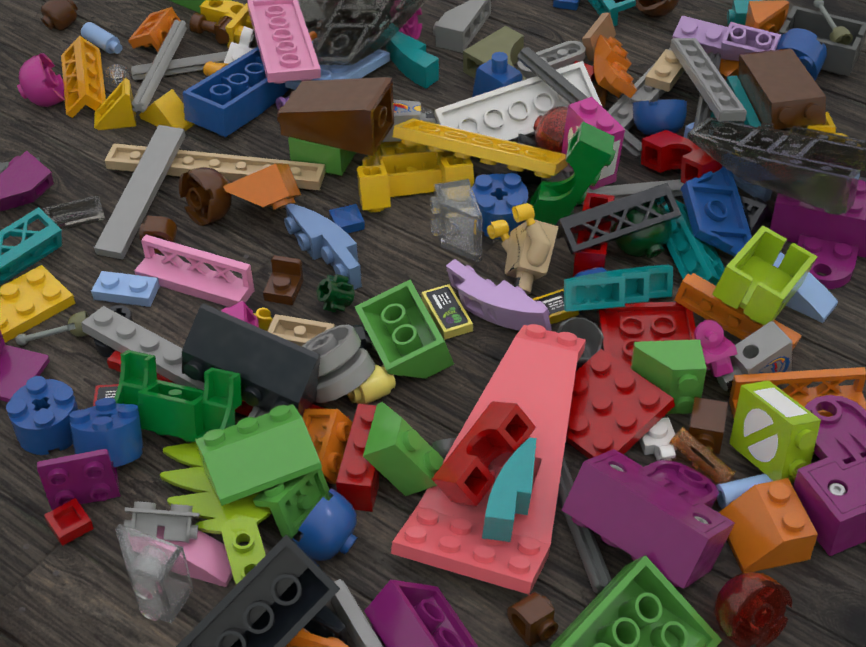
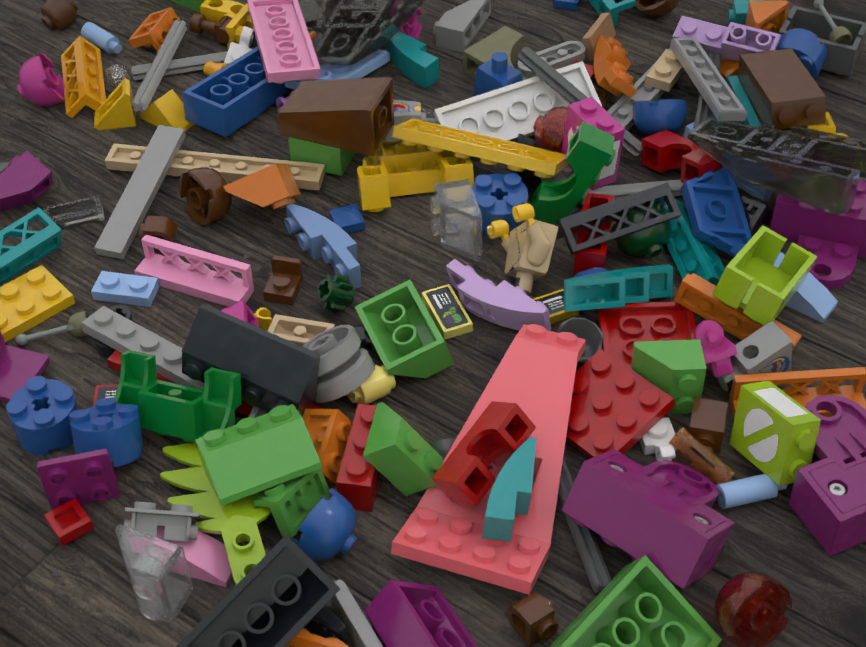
(769, 527): orange slope -> none

